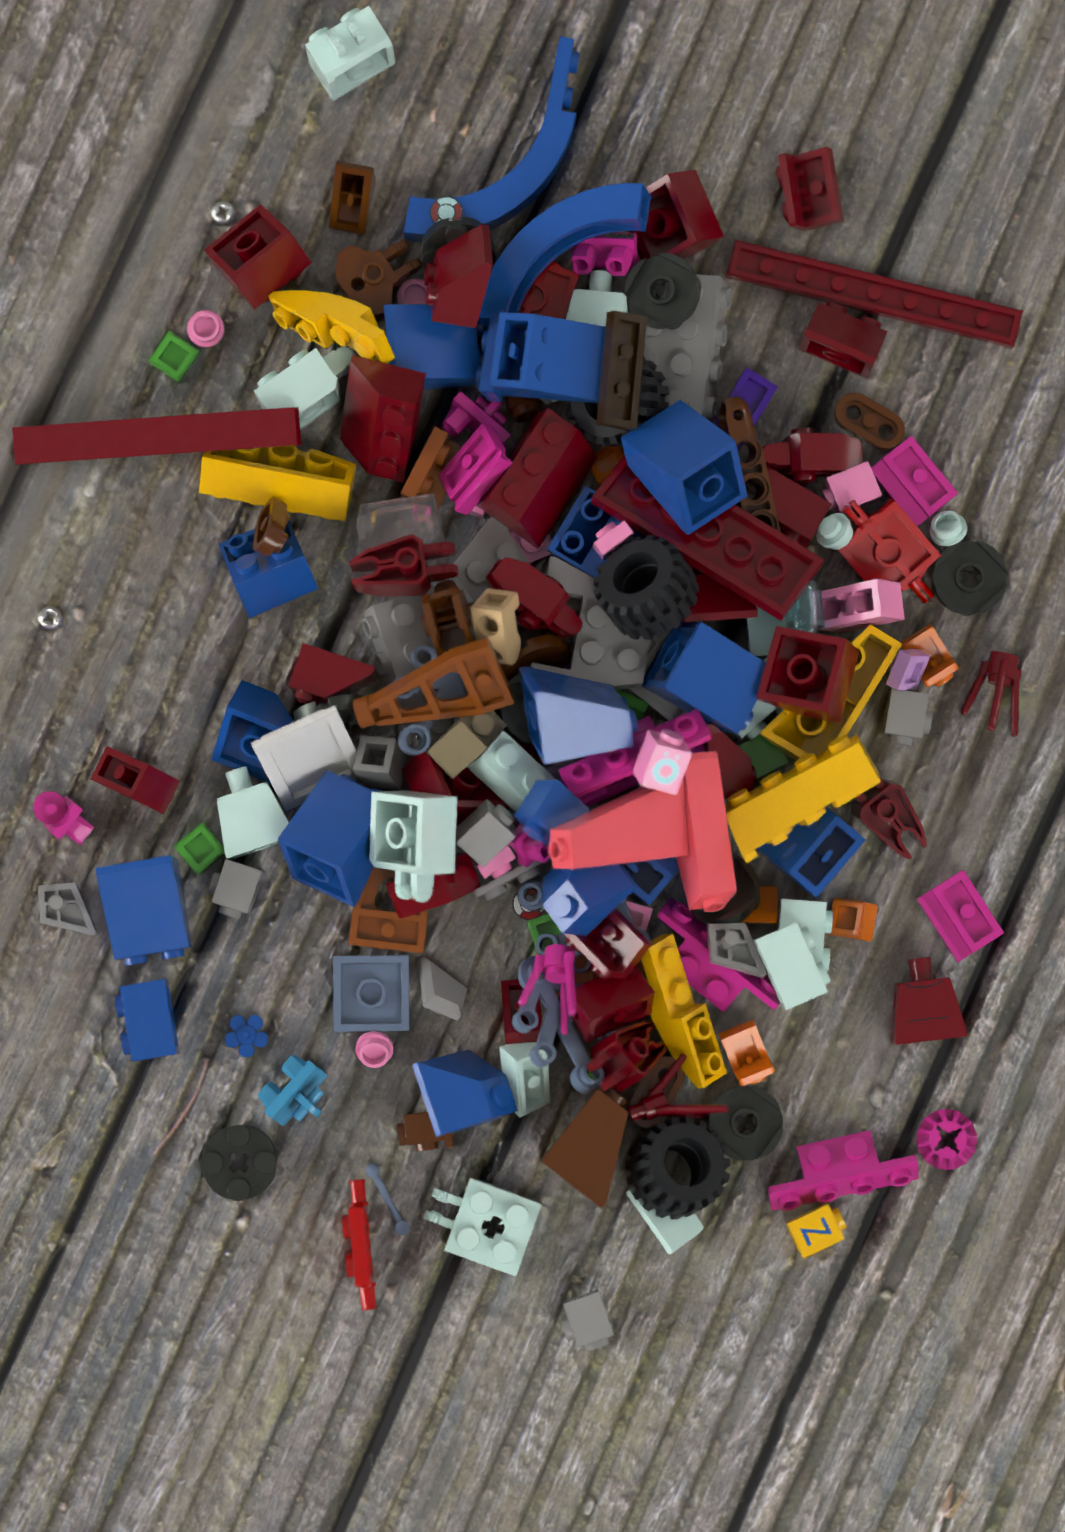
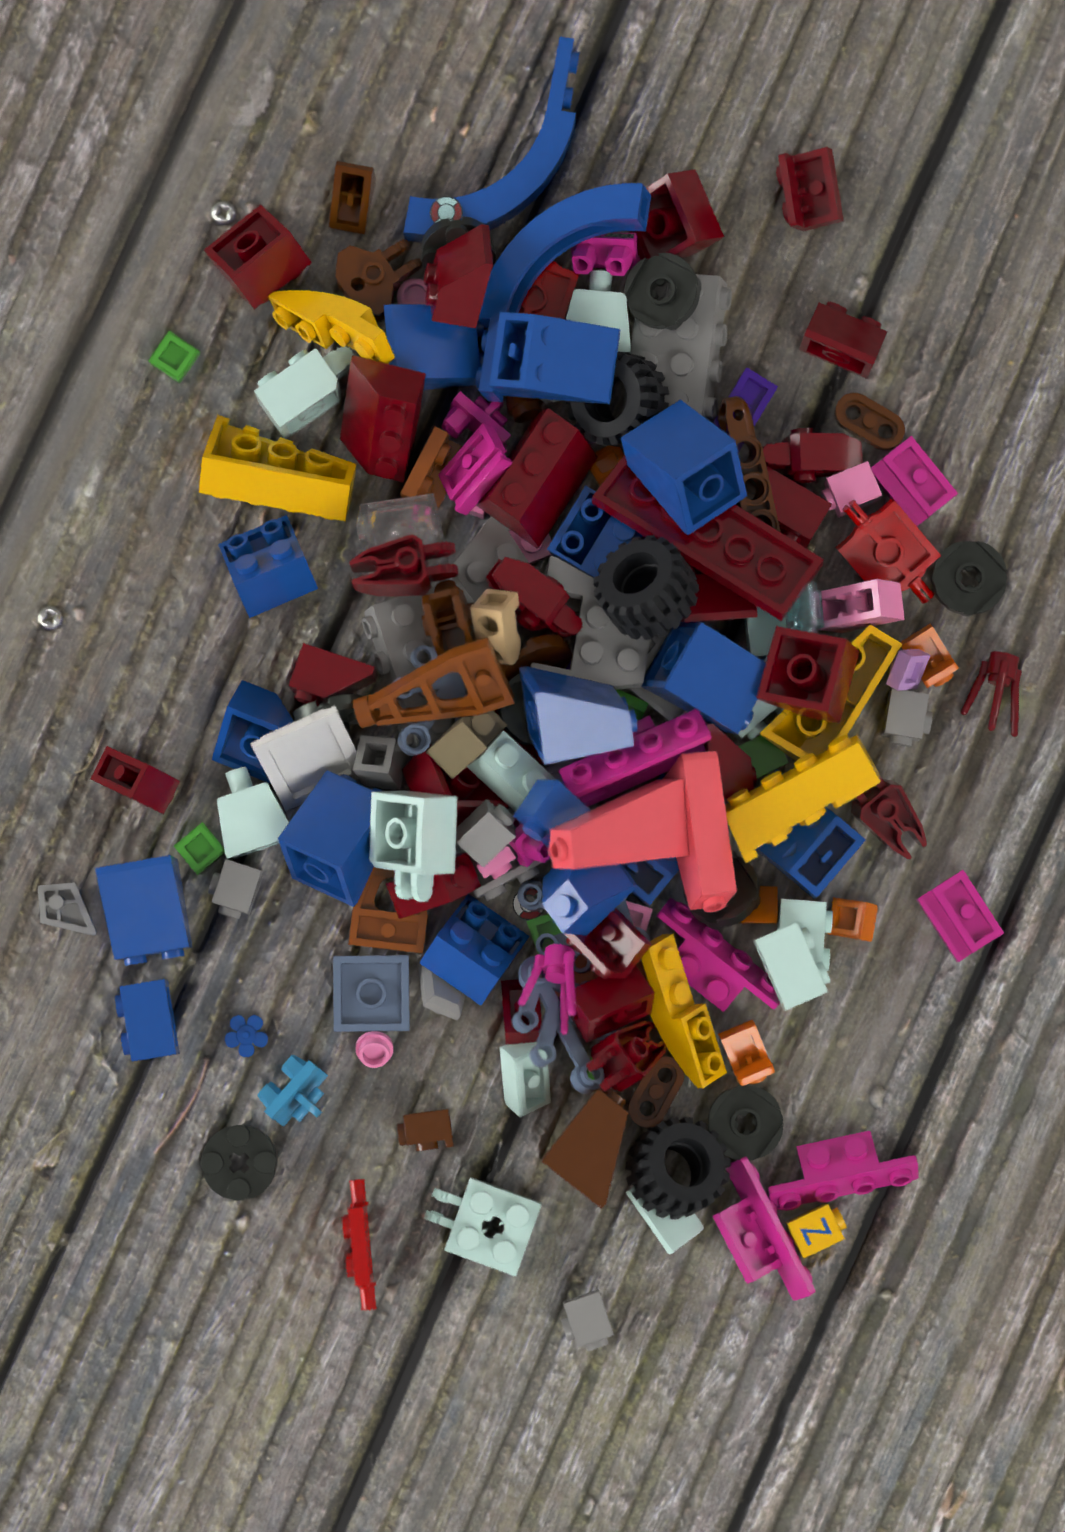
(61, 816): dark pink hips -> none
(157, 435): dark red tile -> none
(205, 328): bright pink plate -> none
(270, 527): reddish brown plate -> none
(349, 52): light aqua hinge -> none
(401, 1227): sand blue hinge -> none
(463, 1091): blue slope -> none
(474, 949): none -> blue slope
(610, 537): bright pink plate -> none
(621, 370): dark brown plate -> none
(656, 1103): dark red plant -> none
(662, 761): bright pink brick -> none
(733, 948): light grey piece -> none
(757, 1234): none -> dark pink bracket
(834, 531): light aqua plate -> none
(874, 294): dark red tile -> none
(925, 1007): dark red torso -> none
(929, 1137): dark pink gear -> none
(948, 528): light aqua plate -> none

